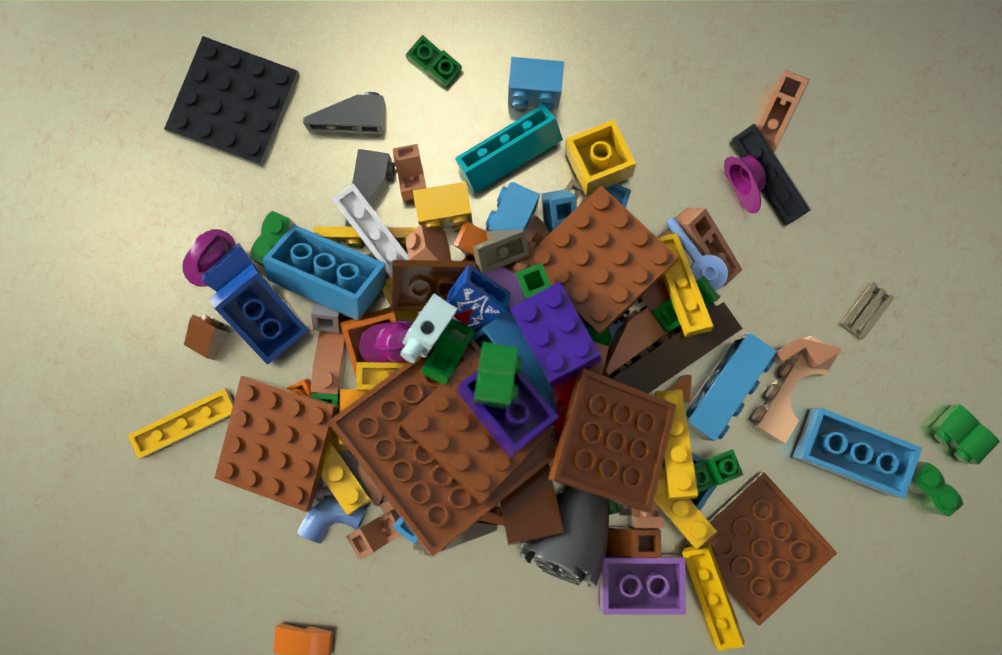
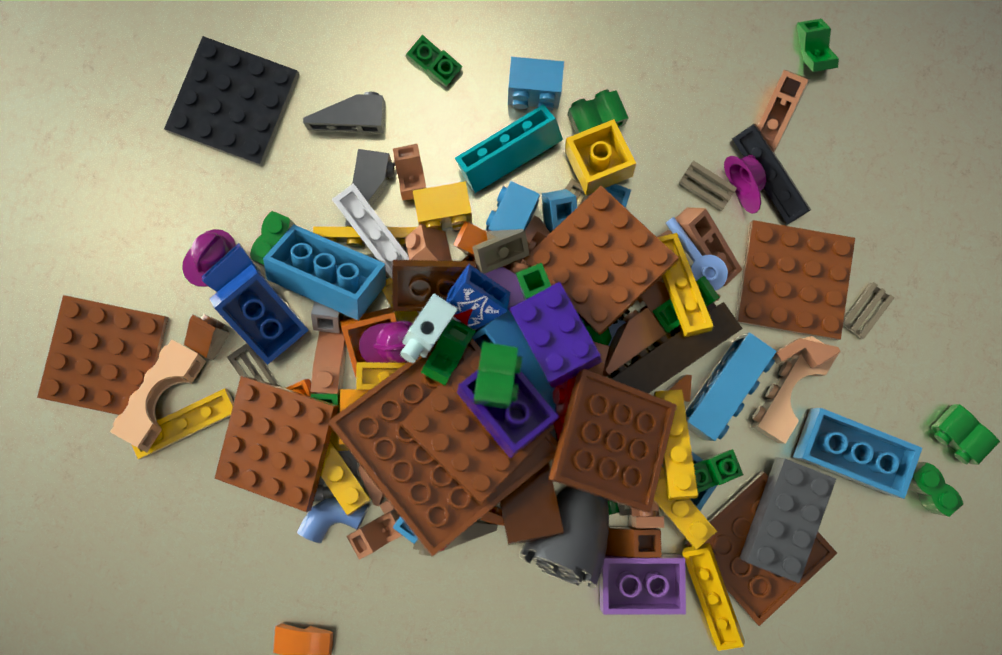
(100, 354): none -> dark orange plate
(138, 421): none -> light nougat arch
(241, 352): none -> dark tan tile
(597, 111): none -> green brick
(713, 178): none -> dark tan tile
(787, 519): none -> dark grey brick
(795, 280): none -> dark orange plate
(814, 43): none -> green slope

